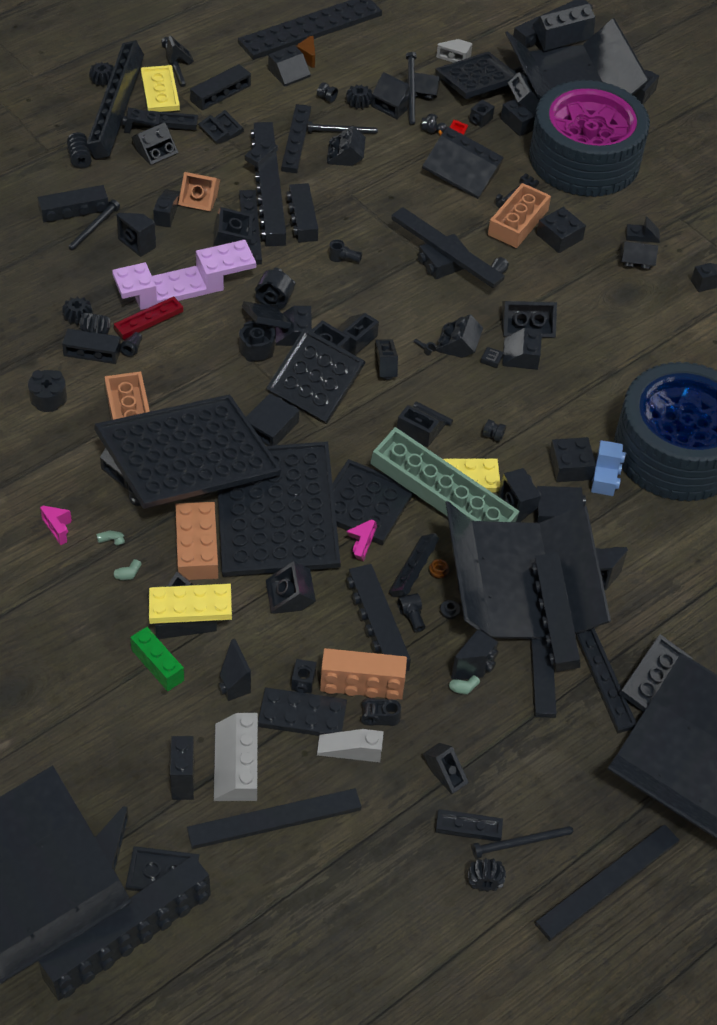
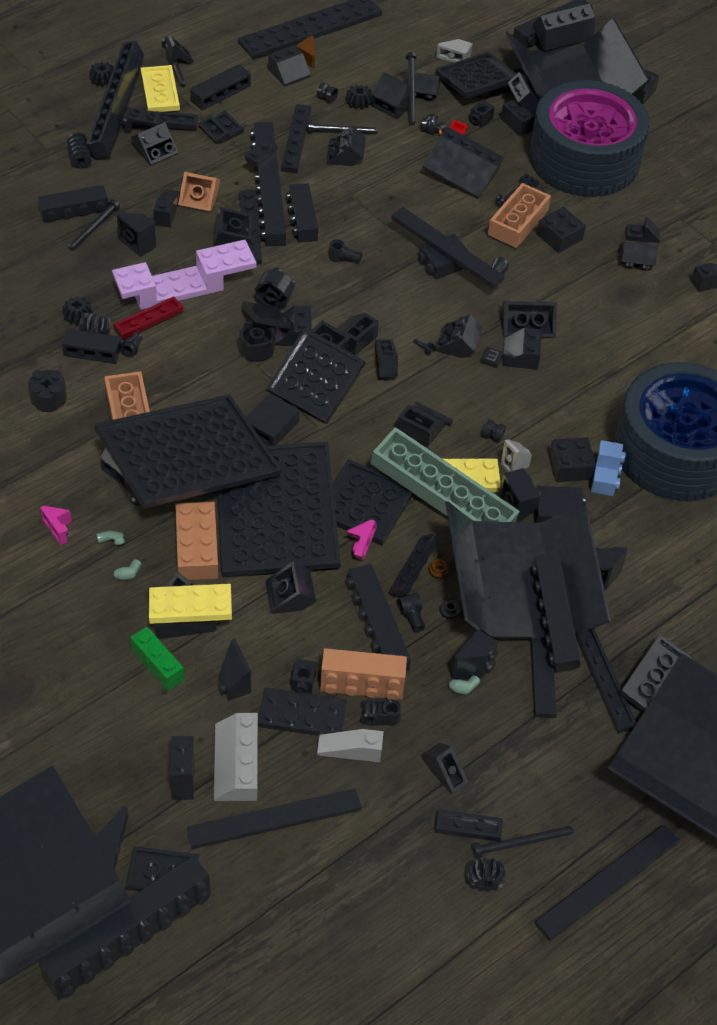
(515, 456): none -> light grey slope

